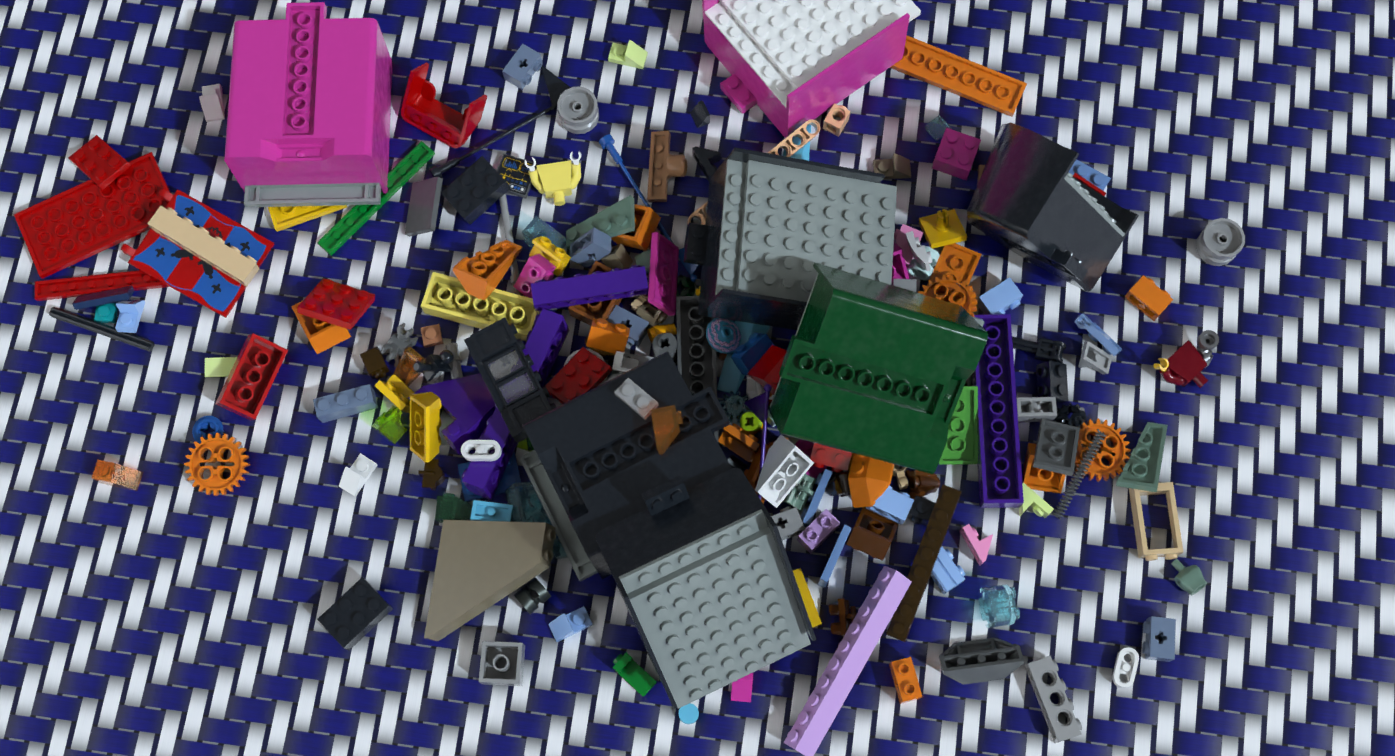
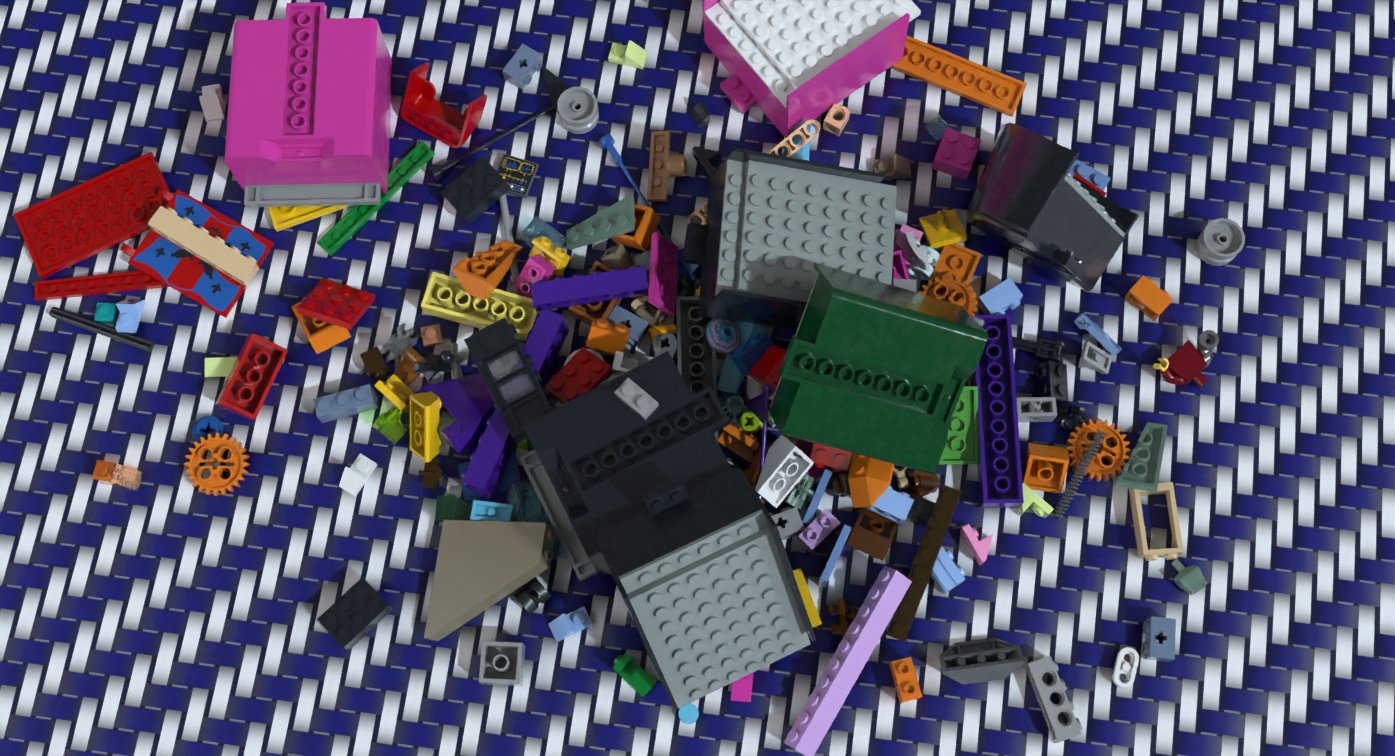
(99, 162): red plate -> none
(103, 297): dark blue tile -> none
(423, 206): dark grey tile -> none
(482, 450): white plate -> none
(556, 179): light yellow torso -> none
(590, 247): sand blue brick -> none
(666, 426): clear orange slope -> none
(998, 605): clear light blue brick -> none
(1056, 447): dark grey tile -> none

